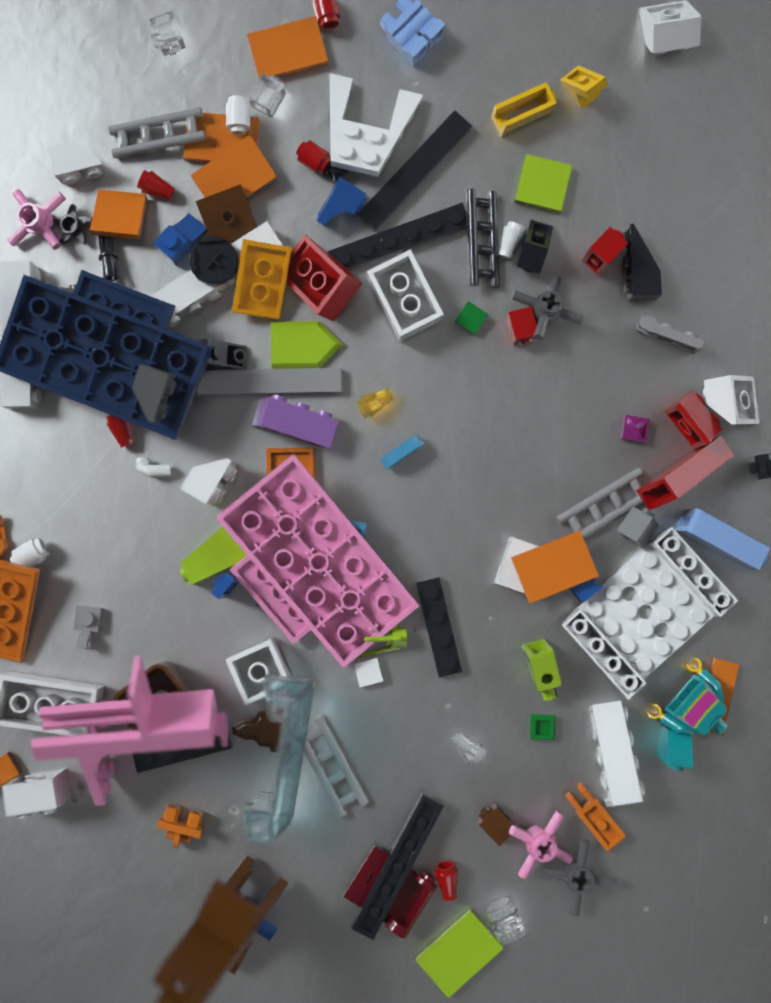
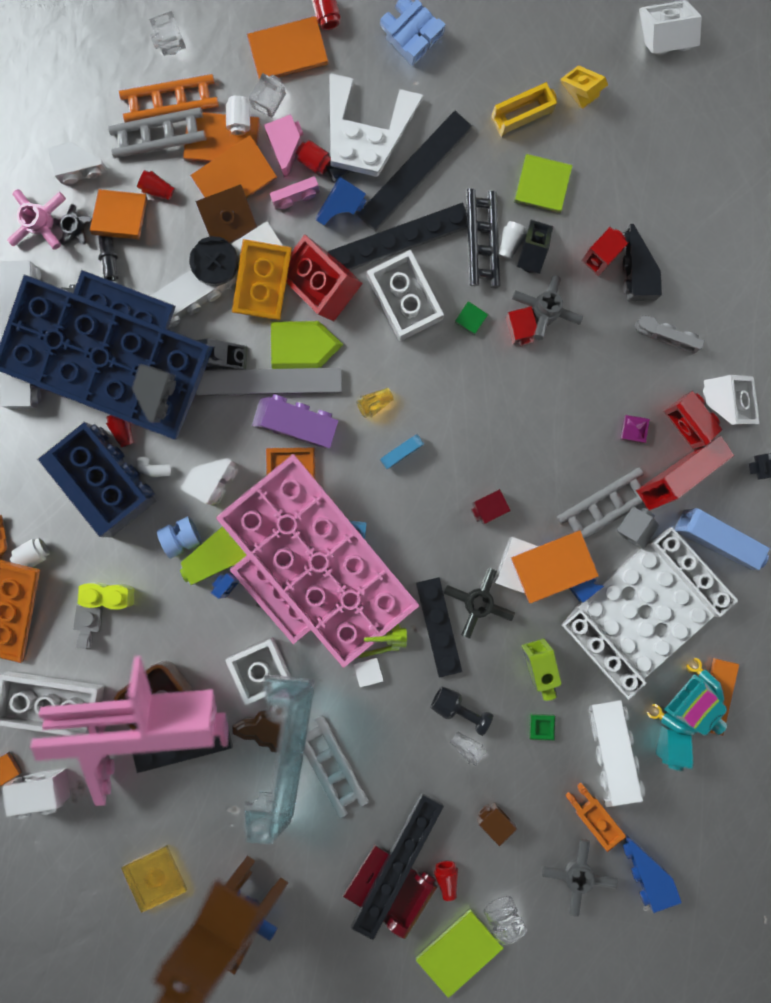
(83, 483): none -> dark blue brick
(100, 594): none -> neon yellow brick
(154, 878): none -> clear yellow plate
(156, 89): none -> orange bar
(180, 238): blue arch -> none
(180, 536): none -> light blue wheel
(180, 829): orange hips -> none
(285, 139): none -> bright pink slope
(288, 195): none -> bright pink plate
(448, 704): none -> black piece
(468, 599): none -> pearl dark grey bar
(490, 507): none -> dark red brick
(540, 844): bright pink bar -> none
(657, 885): none -> blue slope

